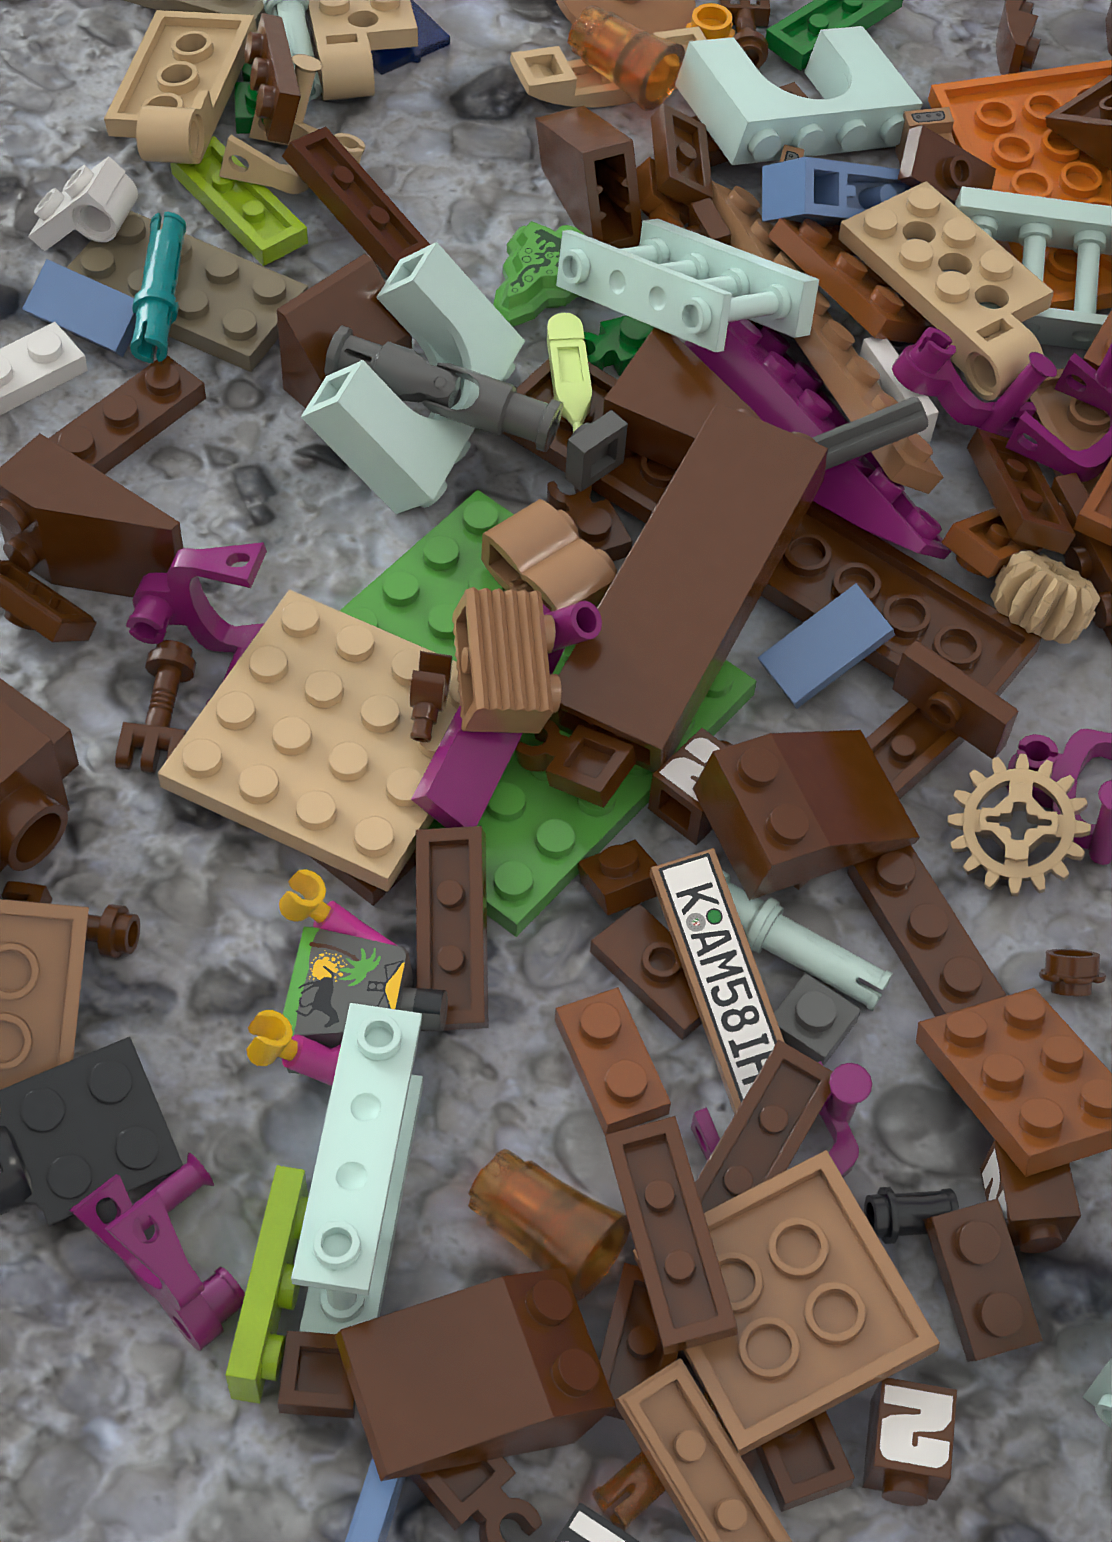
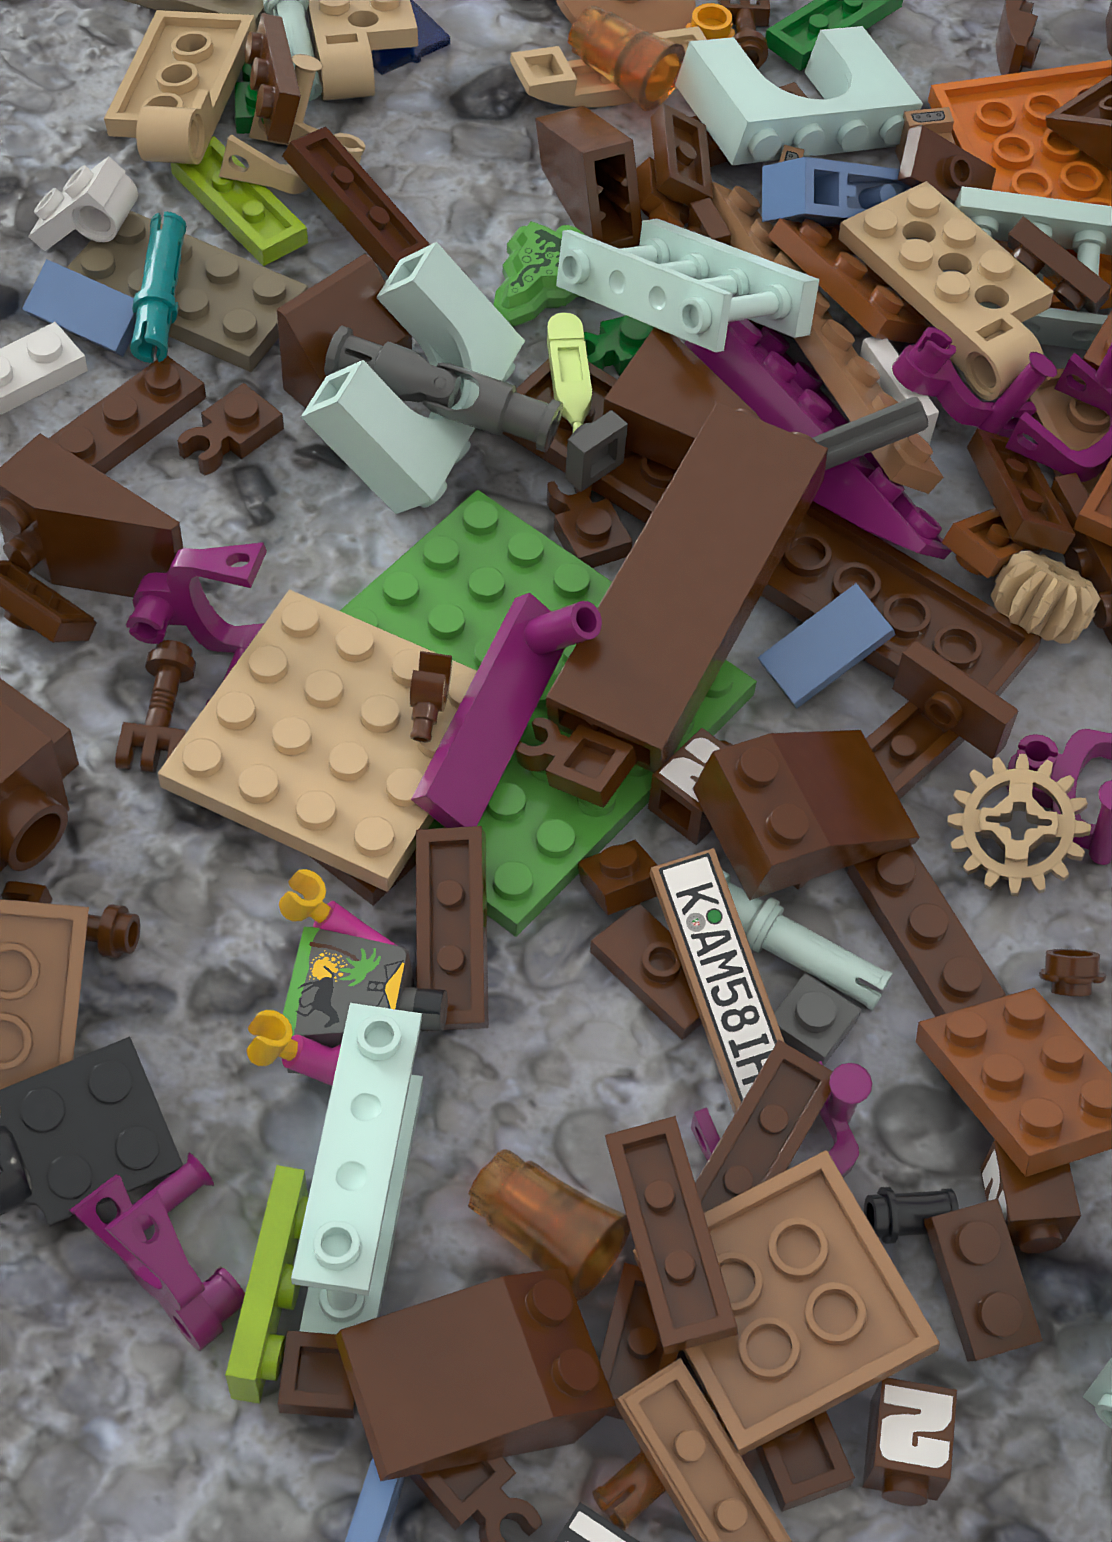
(234, 424): none -> reddish brown plate
(504, 661): medium nougat brick -> none
(544, 553): medium nougat brick -> none
(612, 1061): dark orange plate -> none
(1074, 281): none -> reddish brown plate

